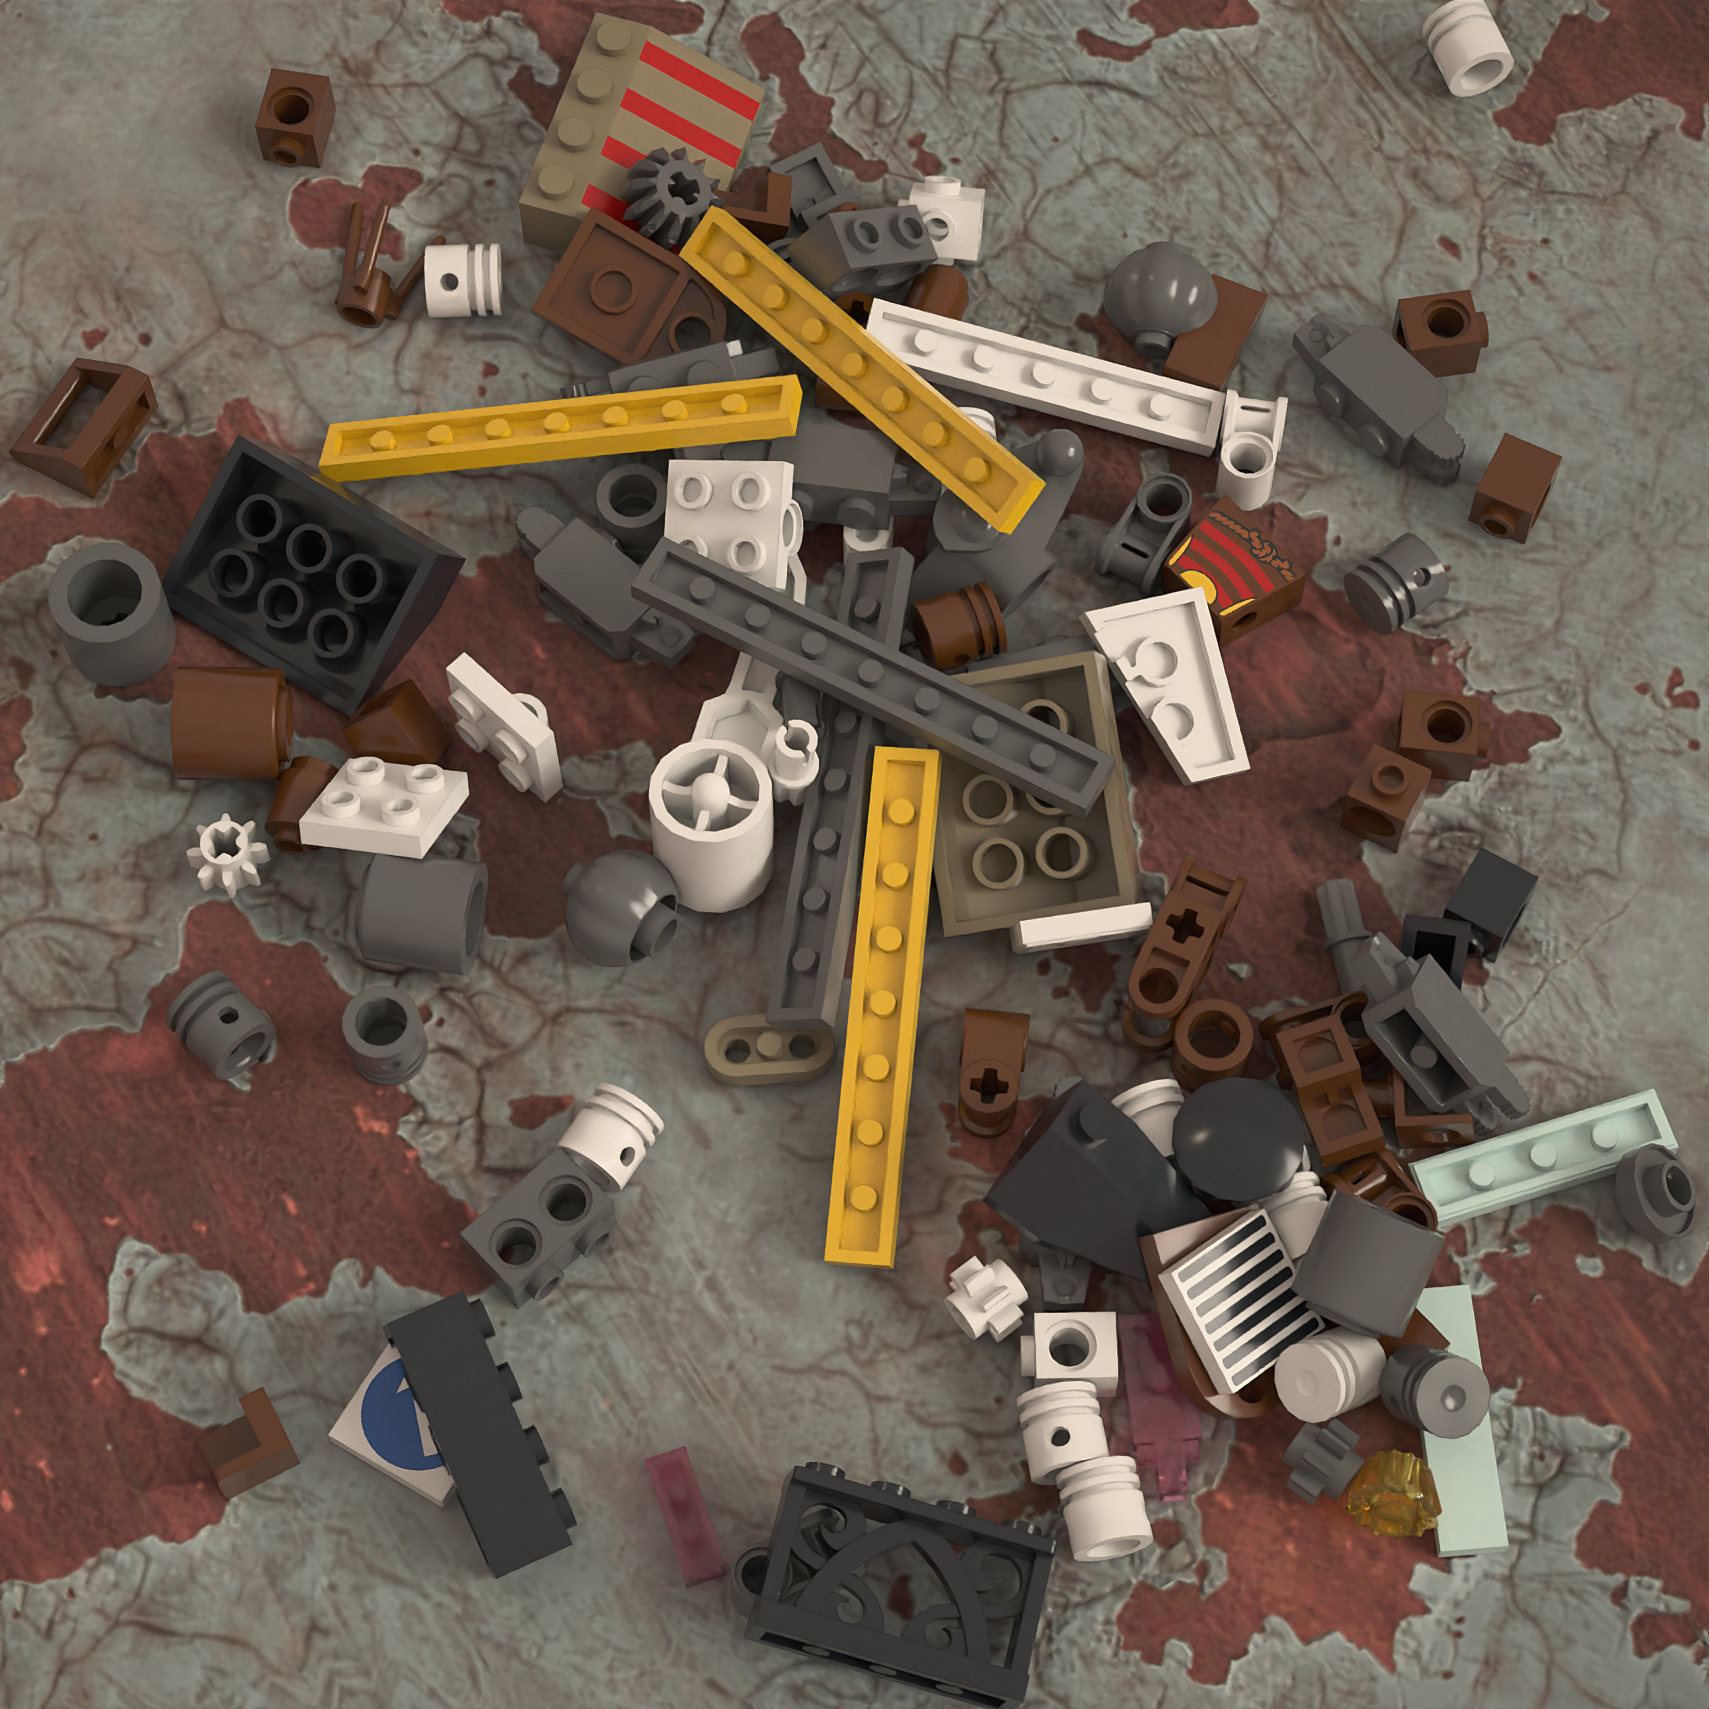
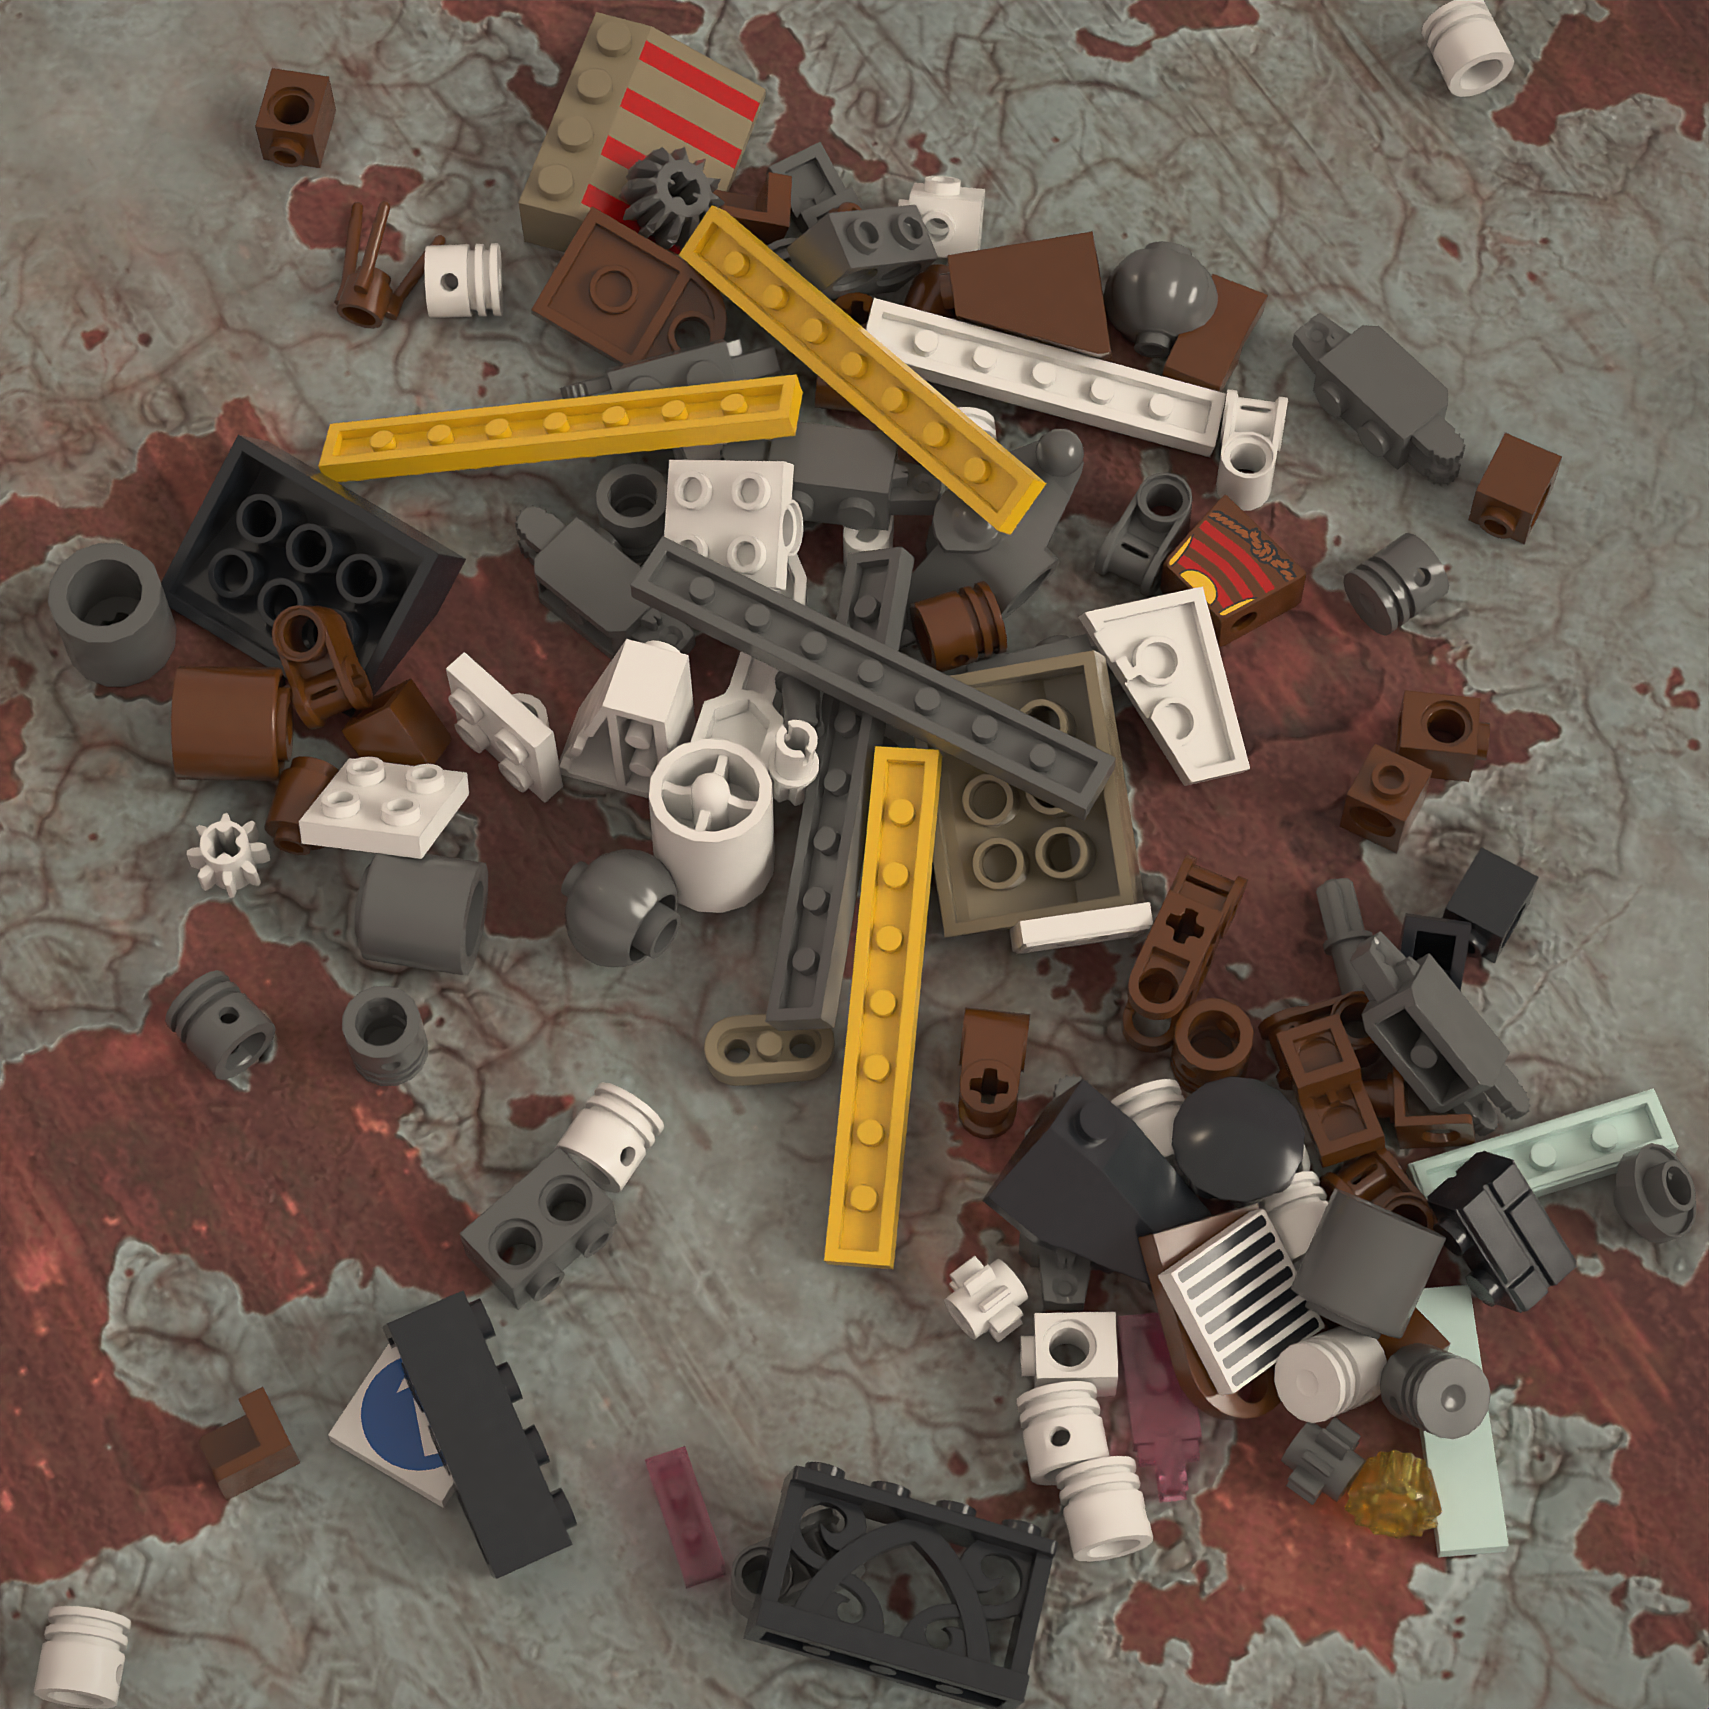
(83, 1657): none -> white piece
(104, 437): reddish brown tile -> none
(324, 668): none -> reddish brown piece
(632, 718): none -> white wedge
(1034, 292): none -> reddish brown slope
(1447, 313): reddish brown brick -> none
(1500, 1232): none -> black brick

